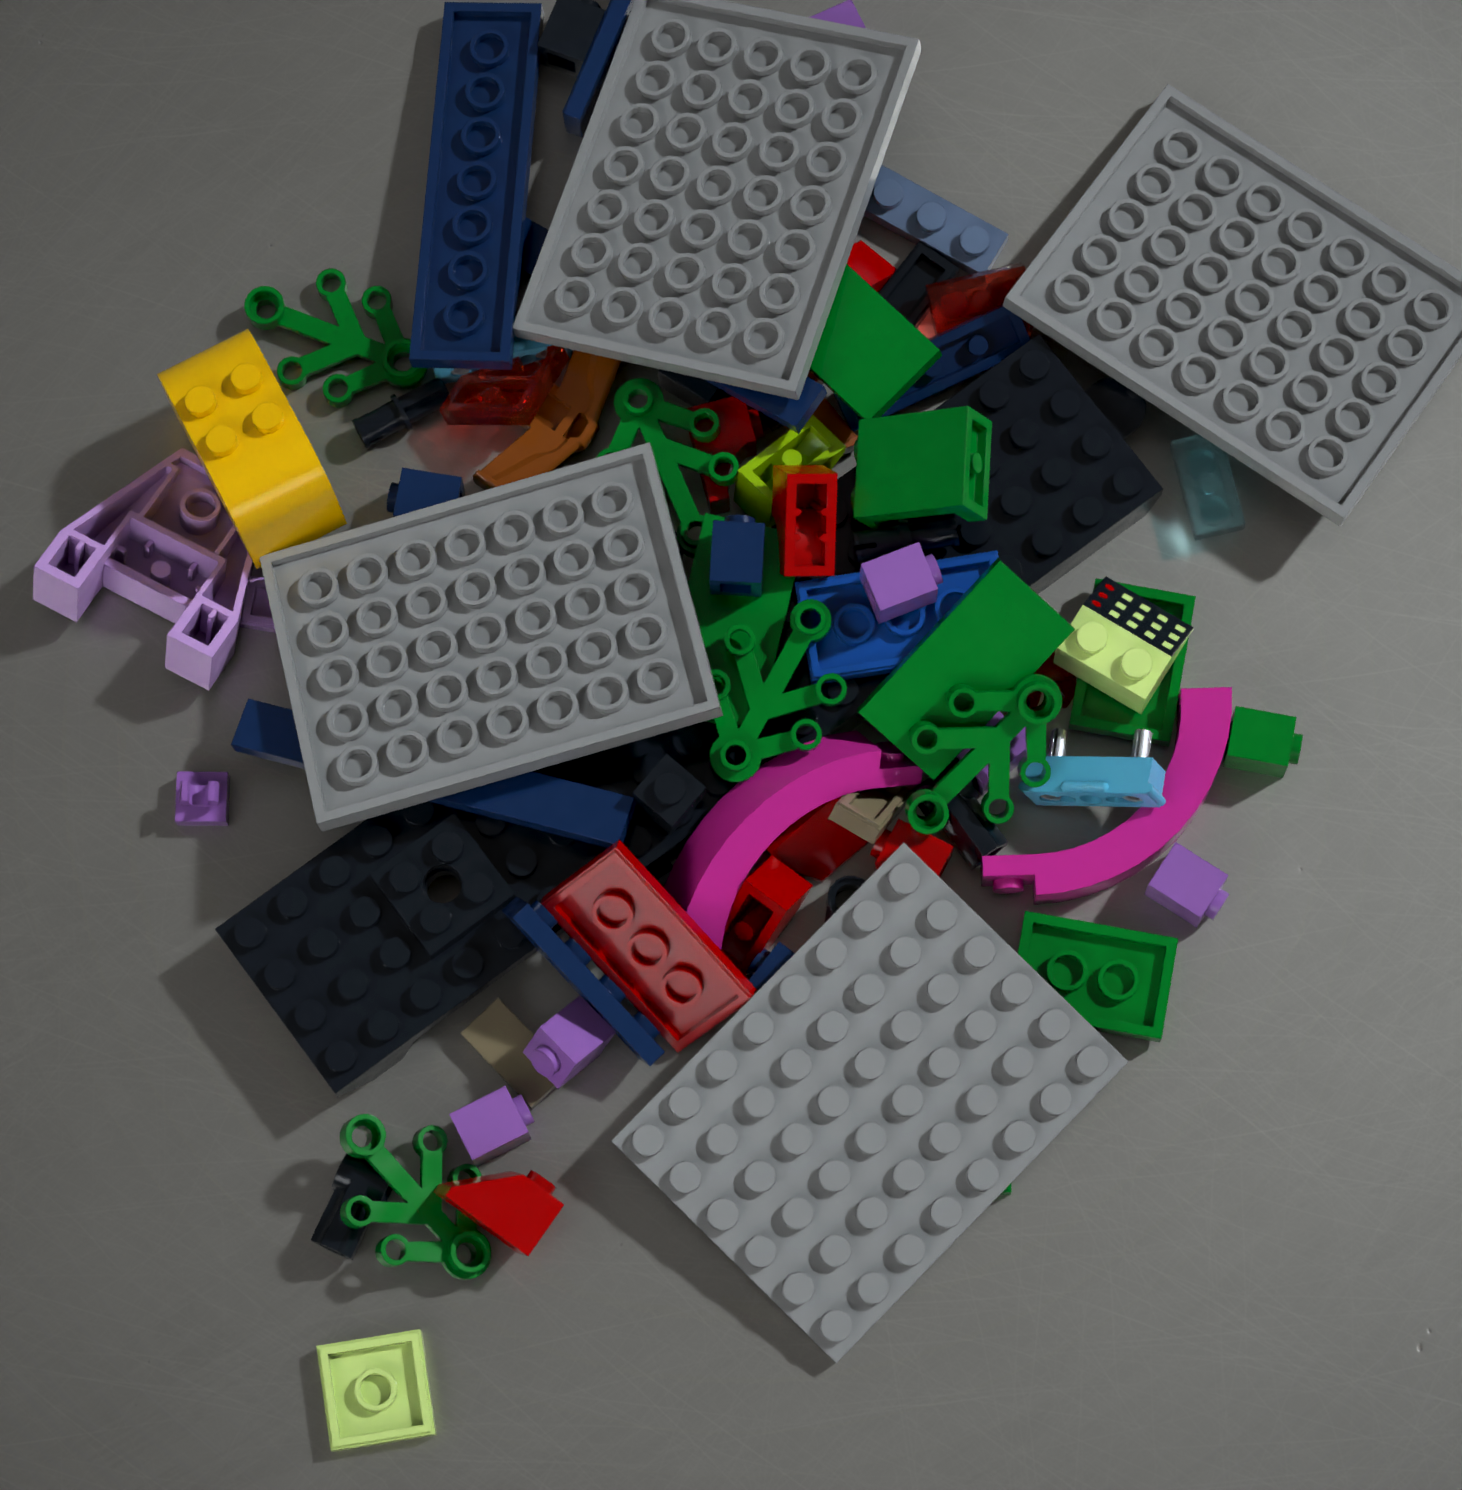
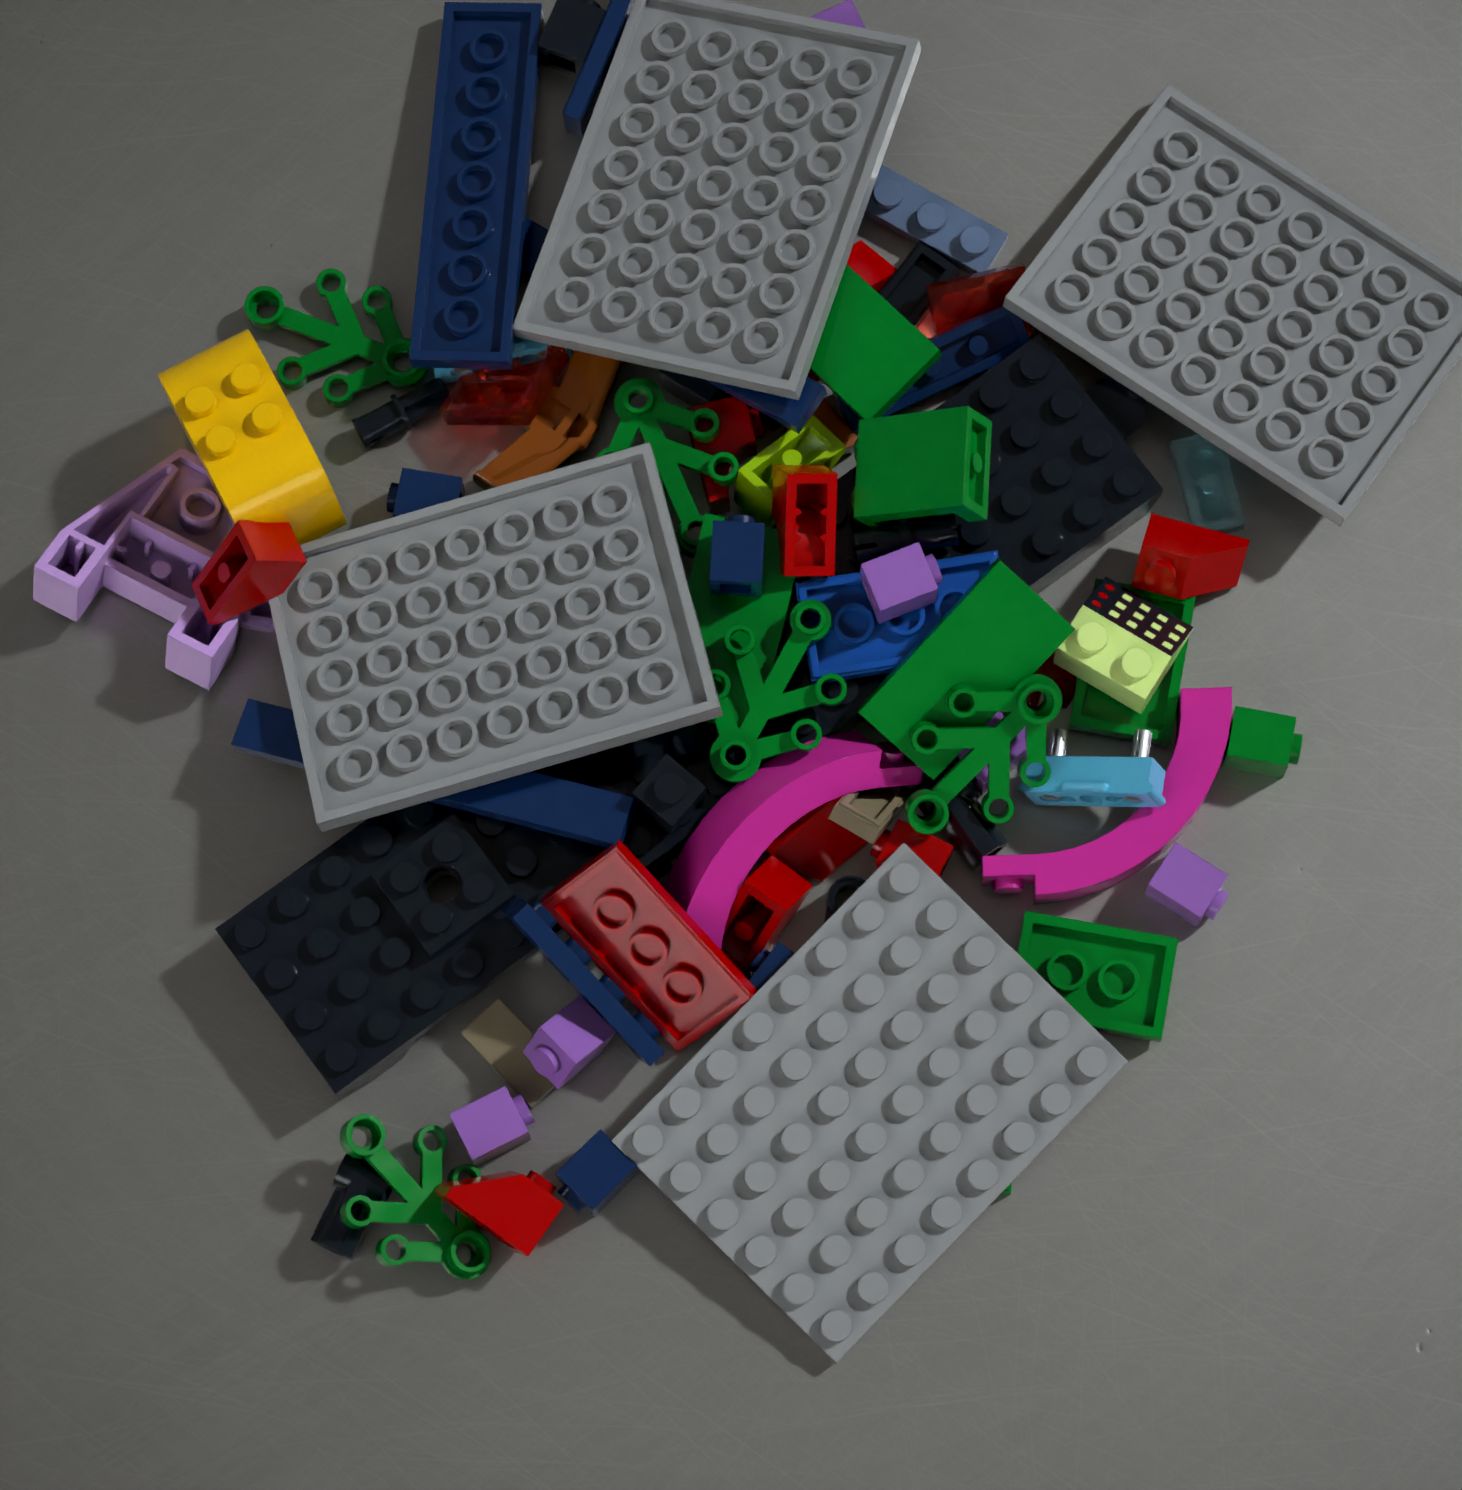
(202, 798): medium lavender tile -> none
(248, 569): none -> red slope
(376, 1390): yellowish green tile -> none
(595, 1174): none -> dark blue brick
(1187, 559): none -> red slope

